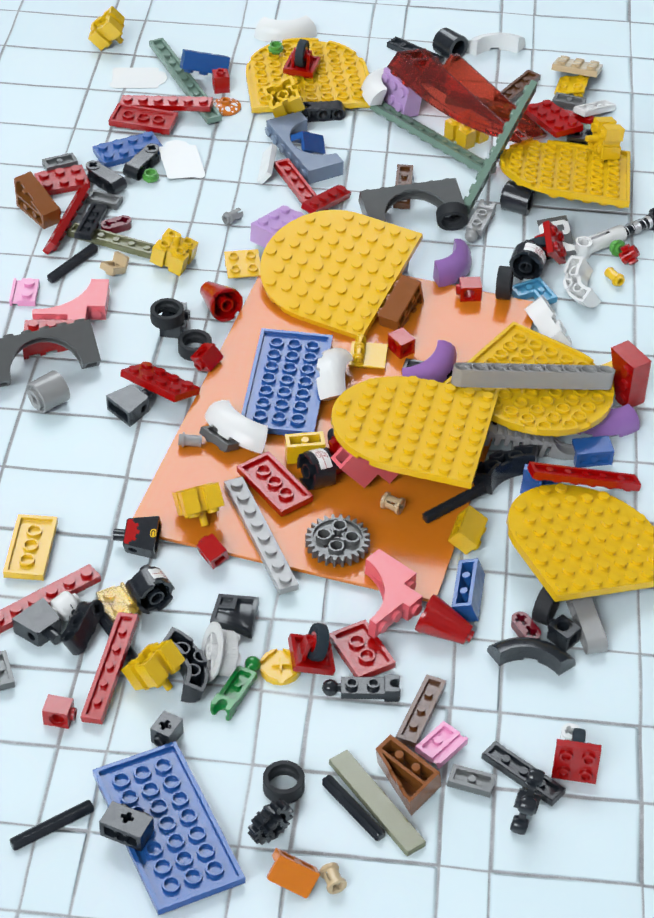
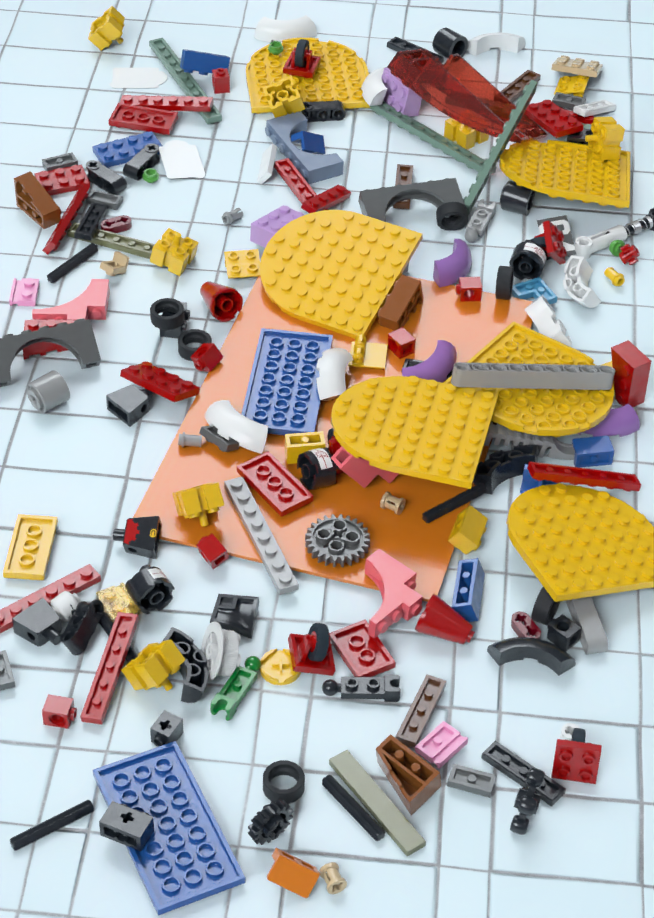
(227, 106): orange dish -> none

